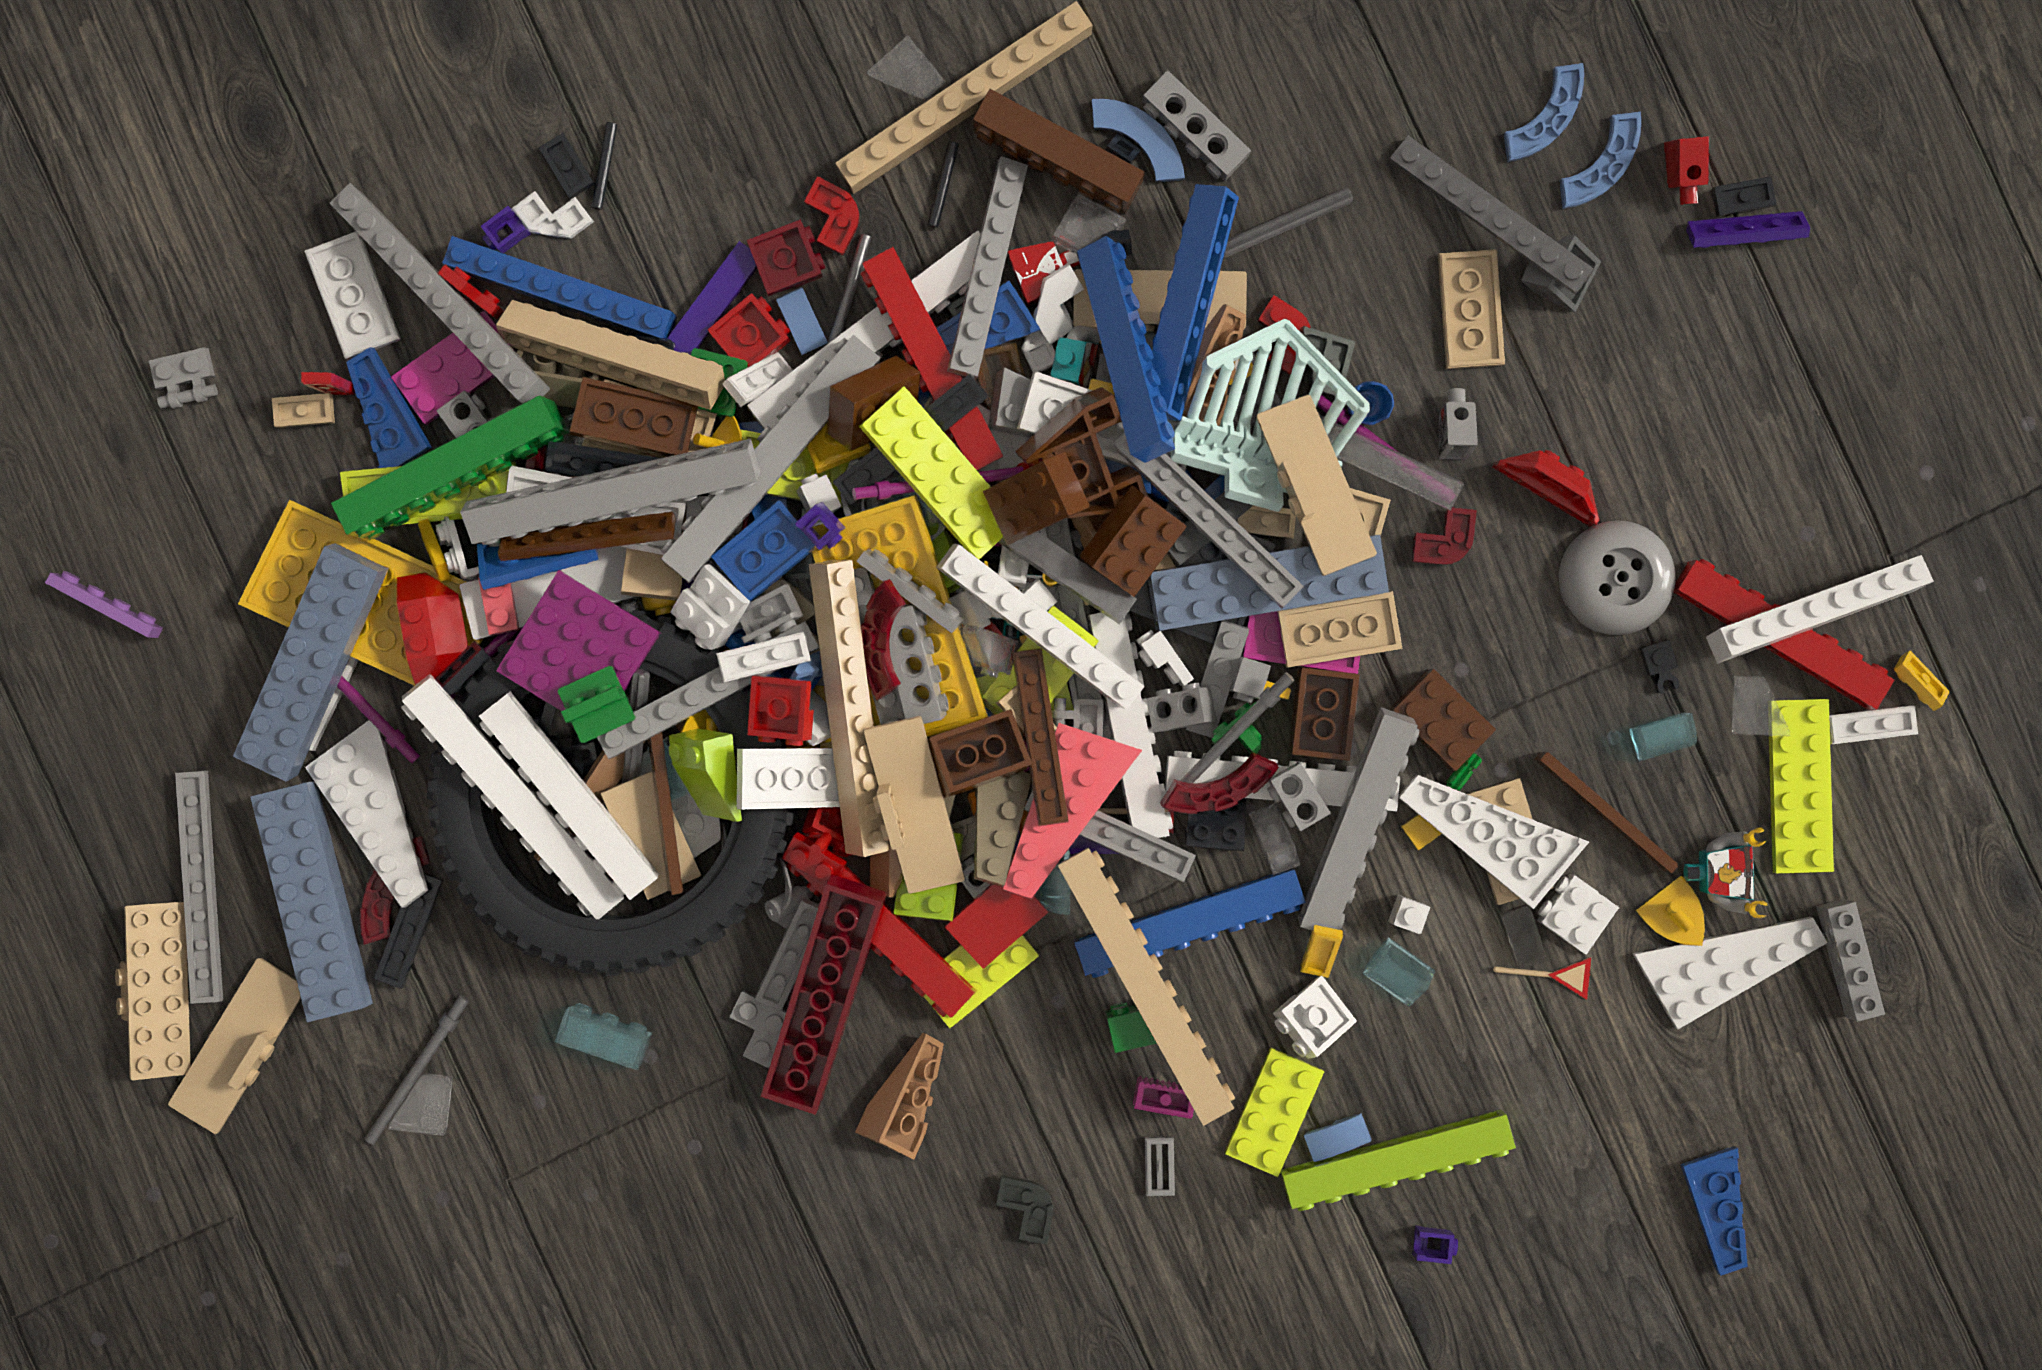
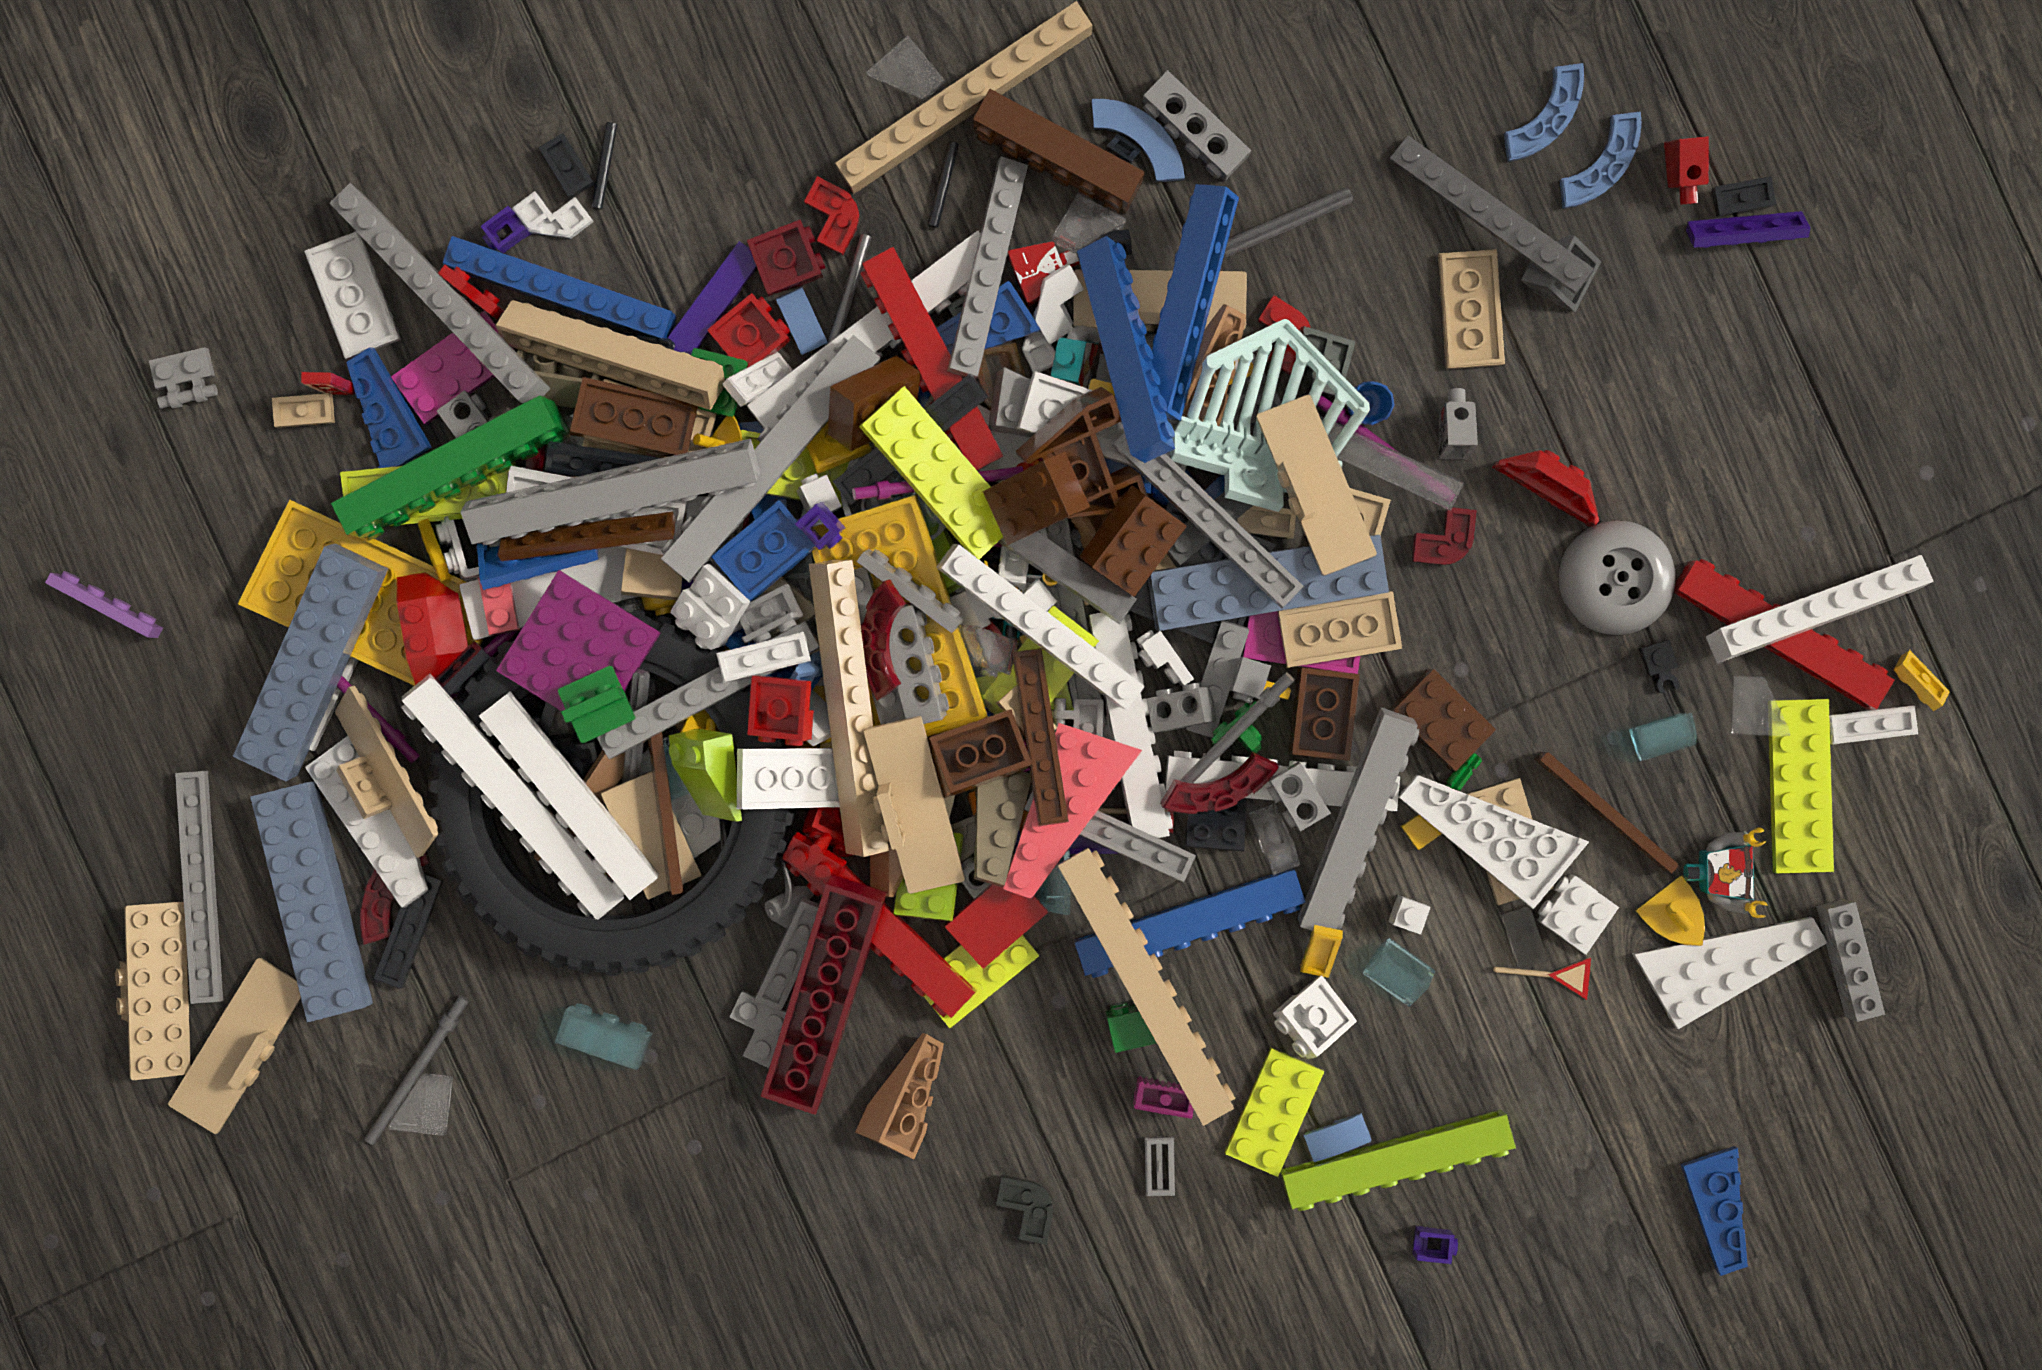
(376, 777): none -> tan bracket

